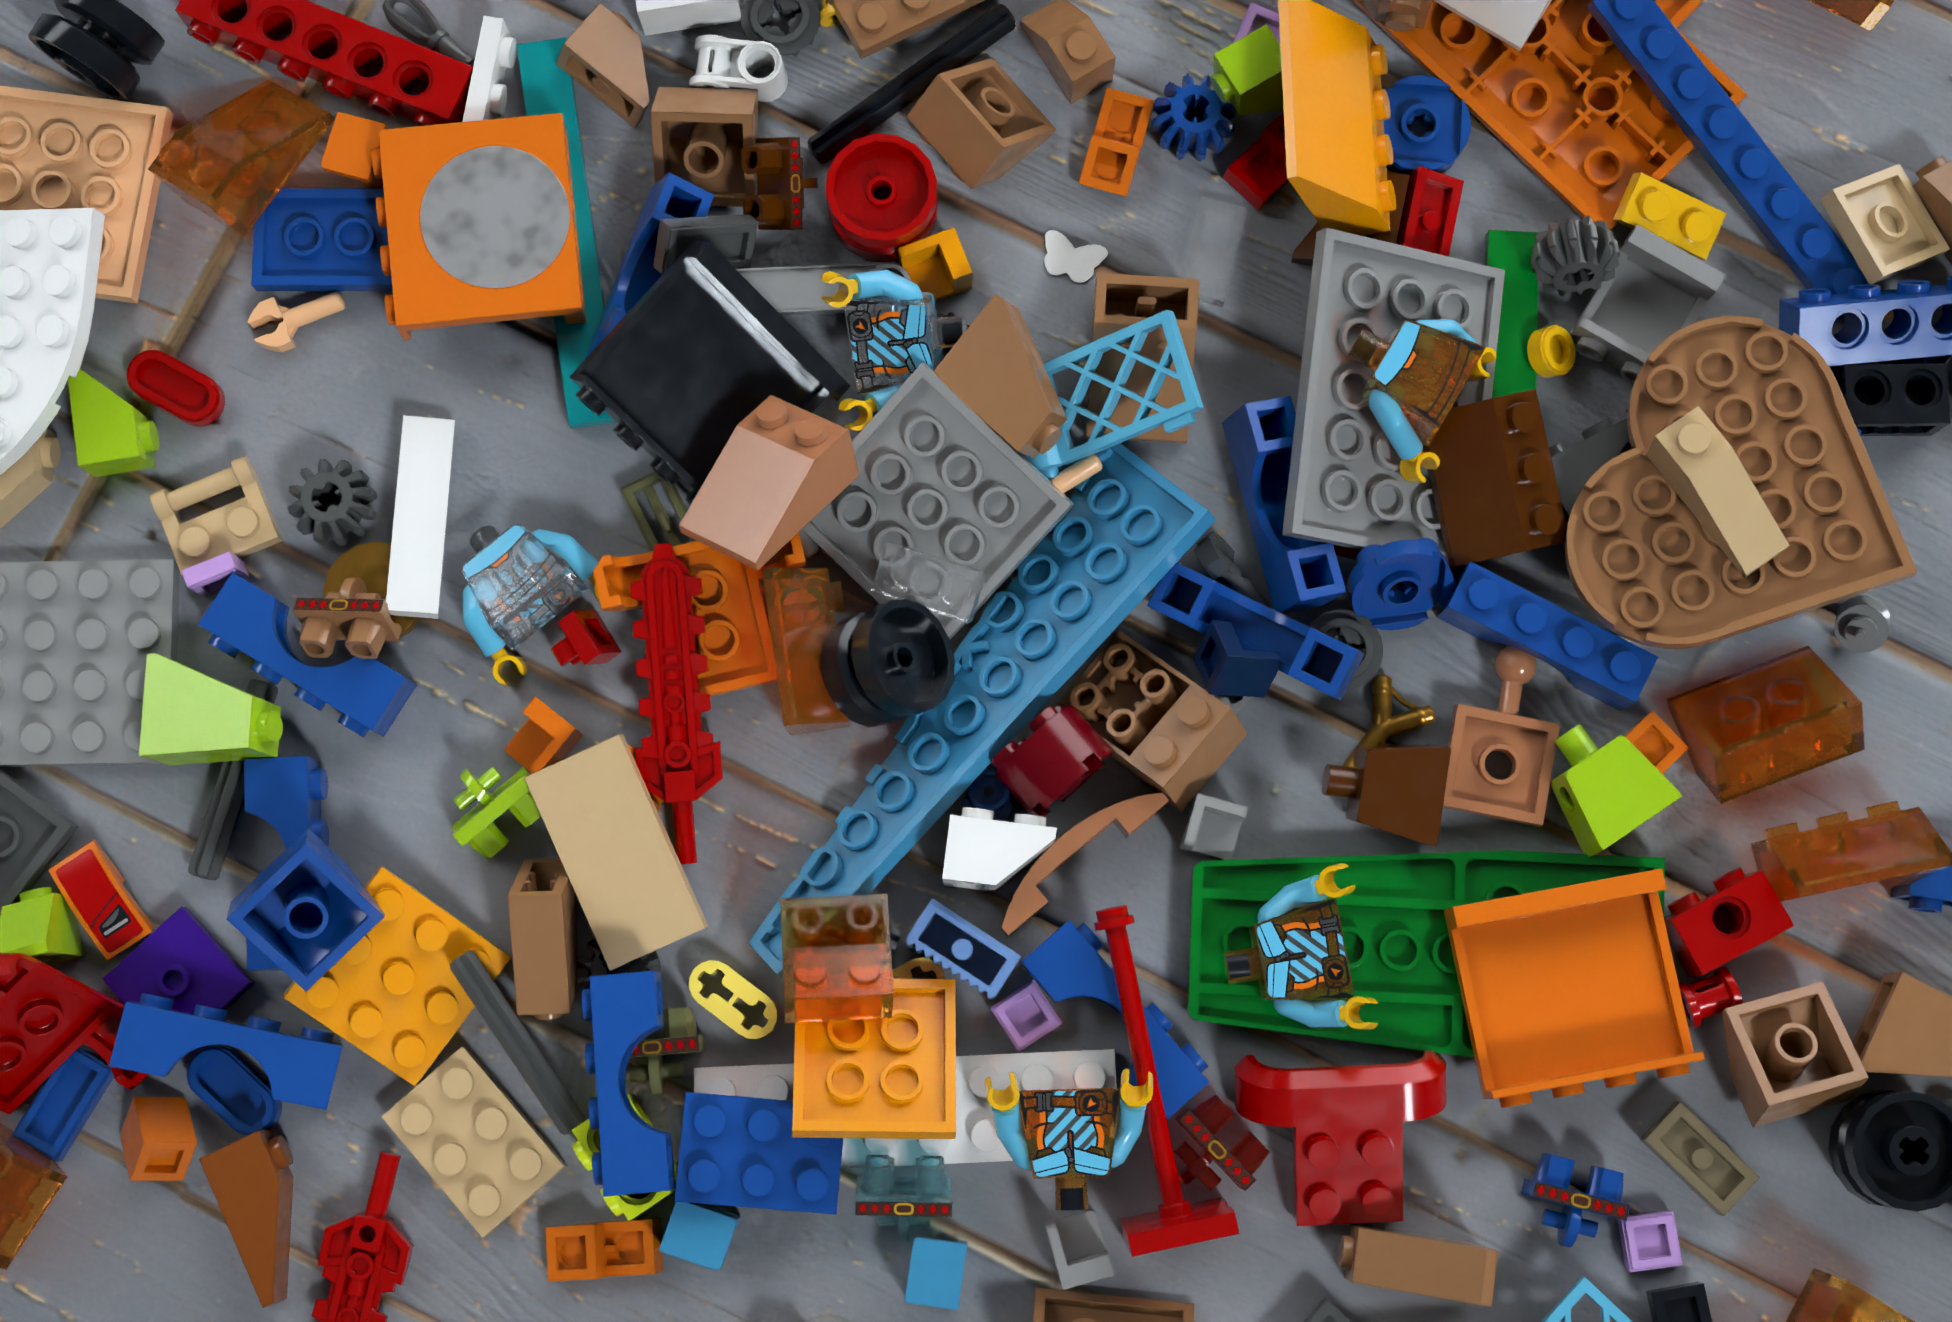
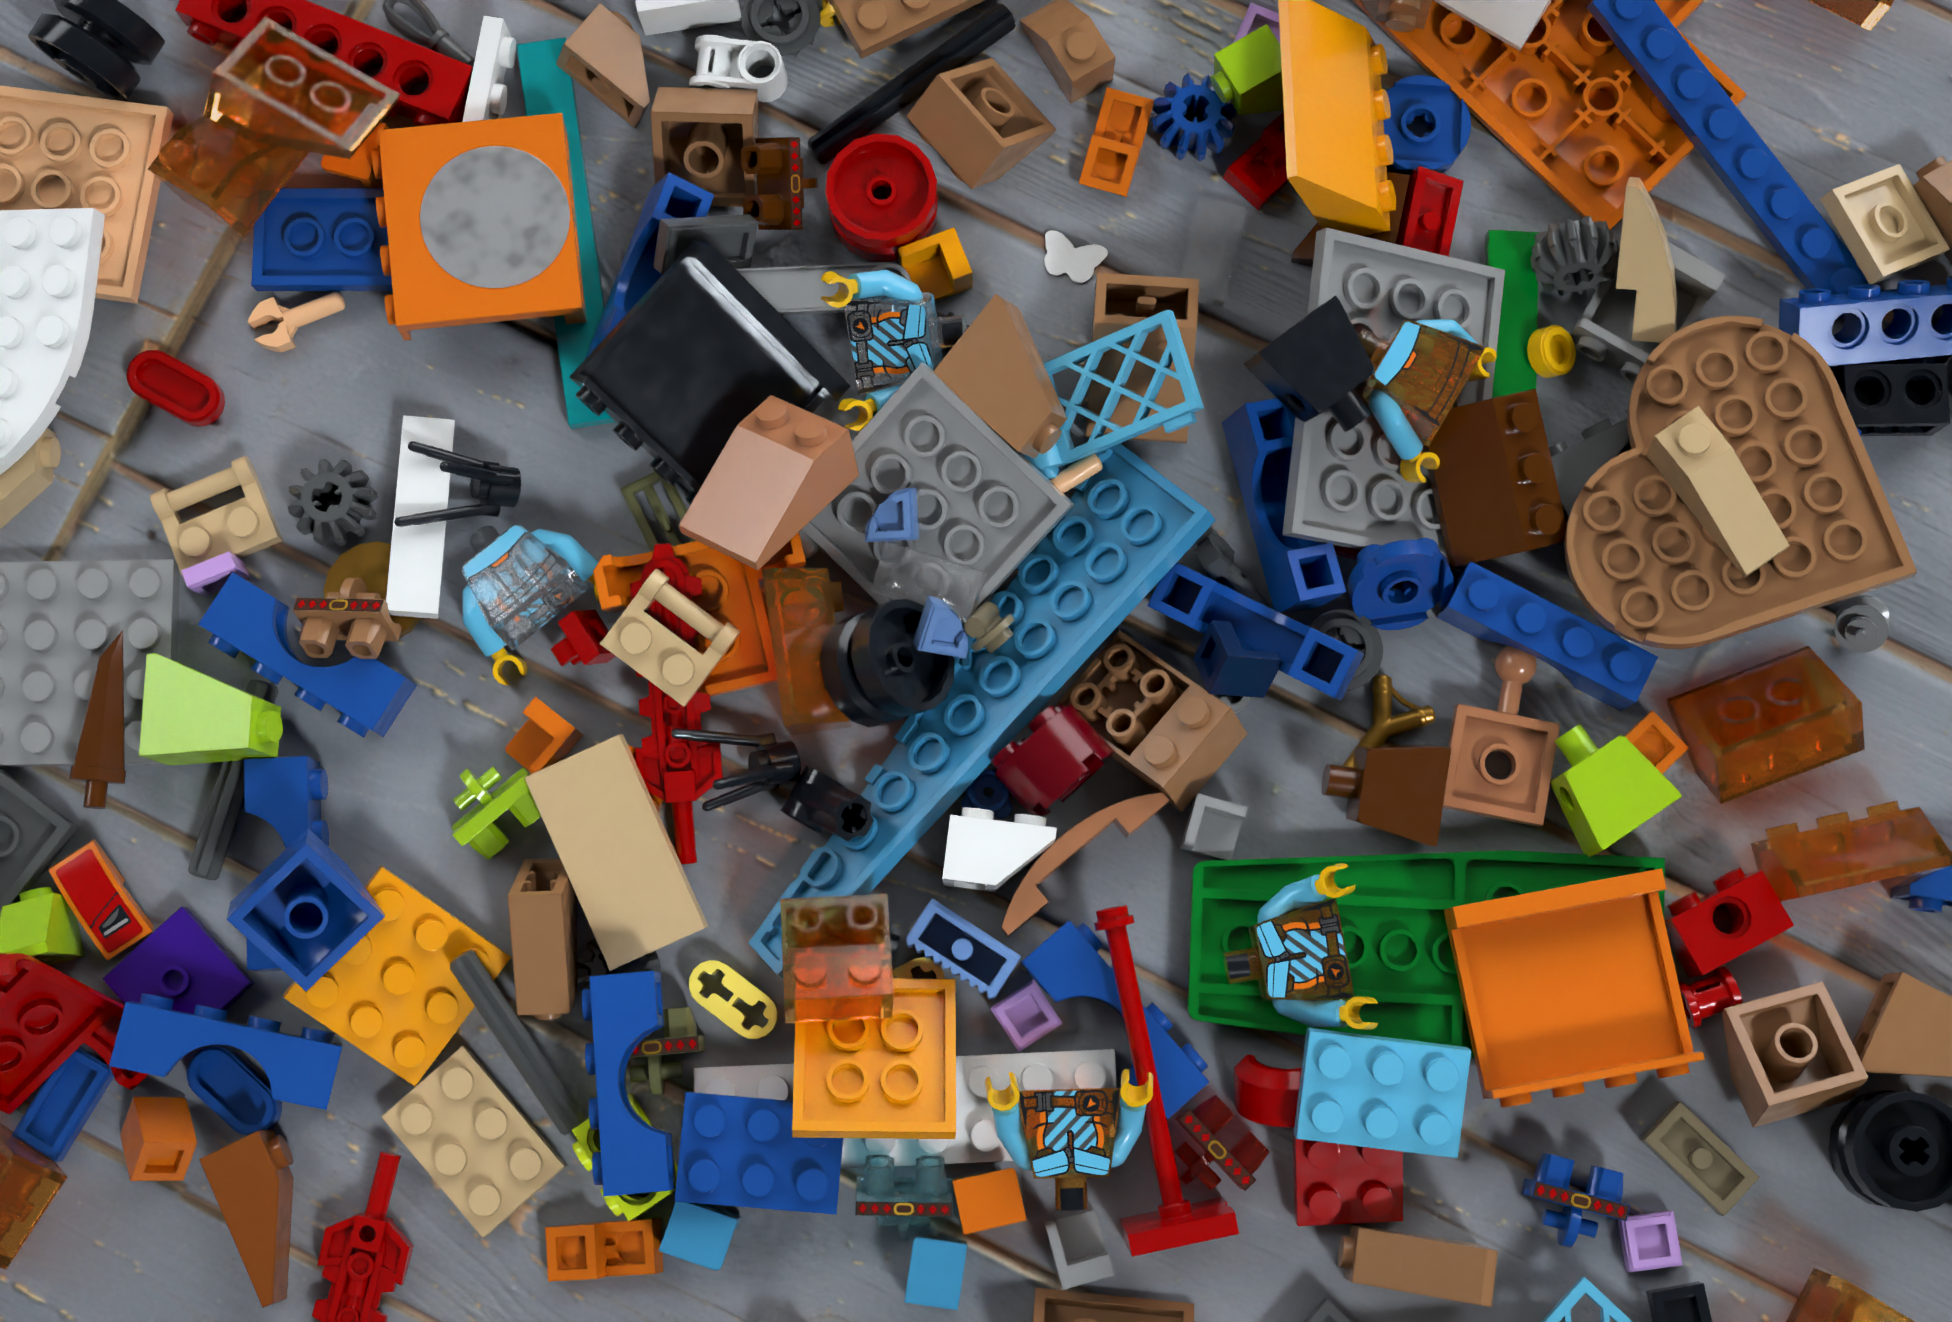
(101, 741): none -> reddish brown bar
(108, 430): lime slope -> none
(295, 95): none -> clear orange slope
(489, 483): none -> black plant
(661, 653): none -> tan plate
(768, 766): none -> black plant
(828, 805): none -> black piece
(895, 518): none -> medium blue tile
(941, 630): none -> medium blue tile
(988, 627): none -> dark tan plate
(989, 1200): none -> orange panel
(1317, 366): none -> black torso
(1382, 1092): none -> medium azure plate
(1647, 266): none -> tan slope
(1670, 215): yellow plate -> none

